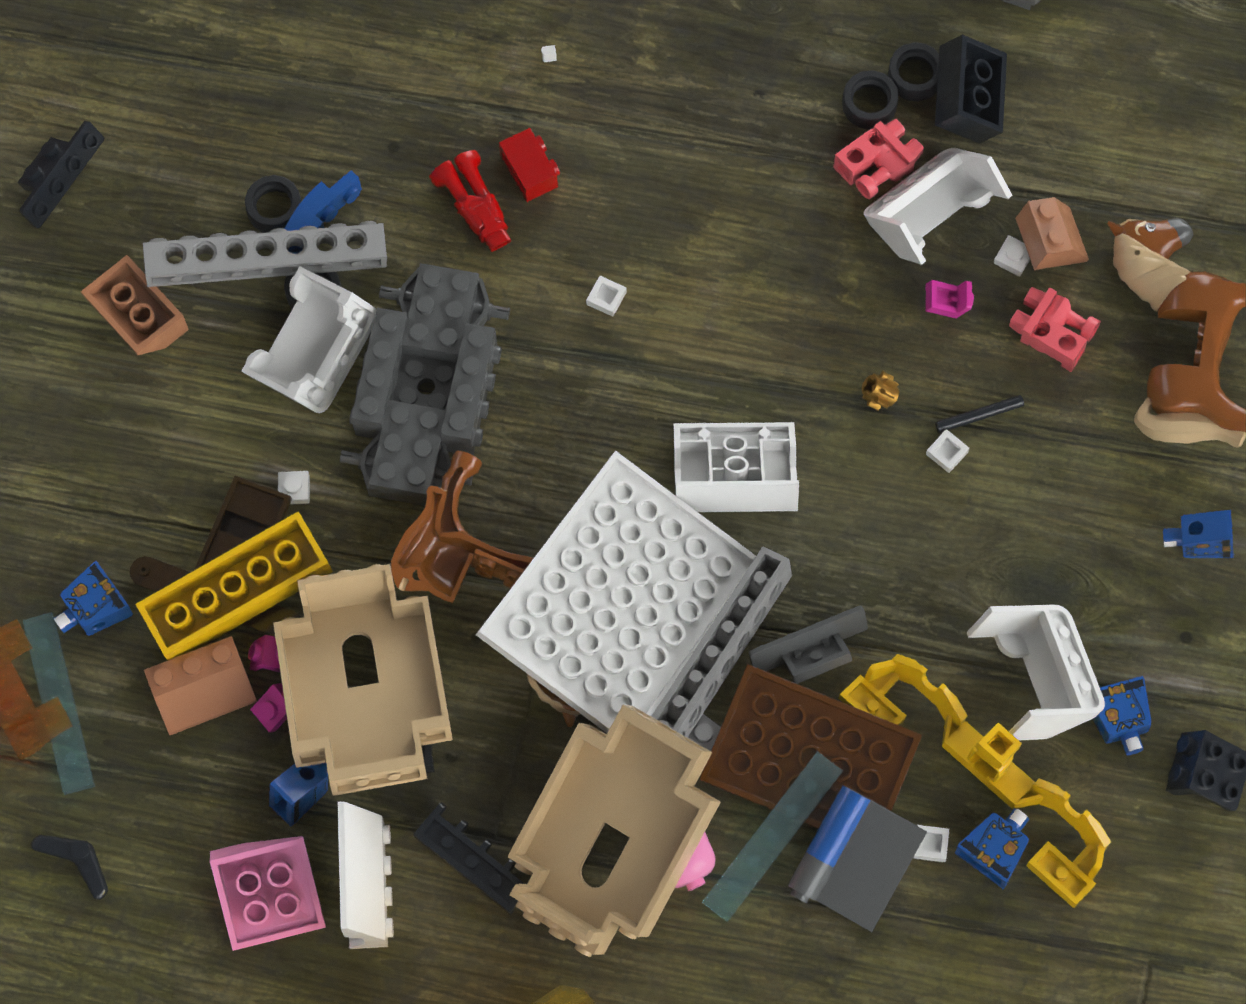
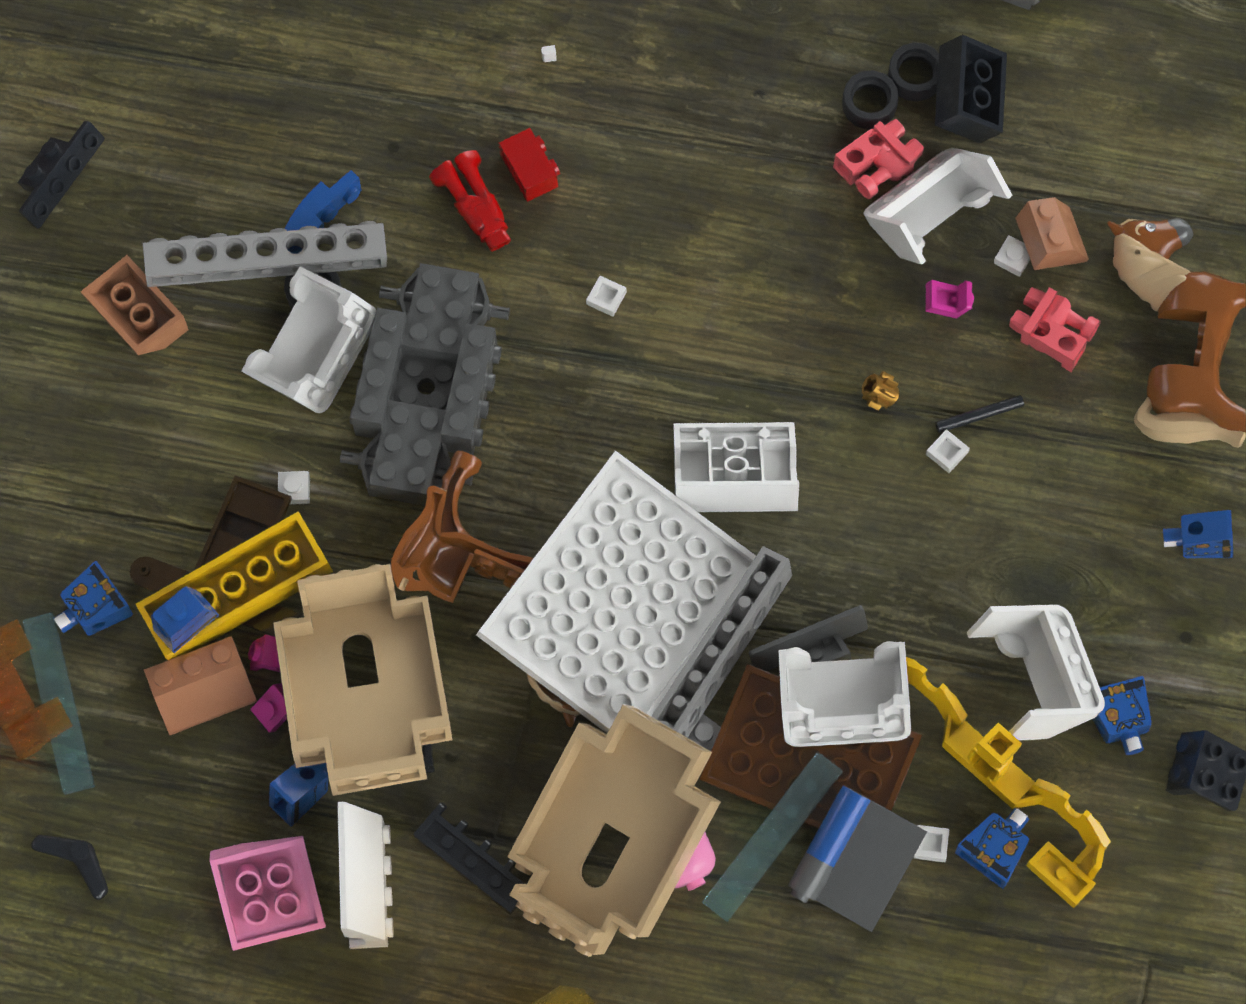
(182, 617): none -> blue torso
(262, 187): black tyre -> none
(845, 698): none -> white windscreen

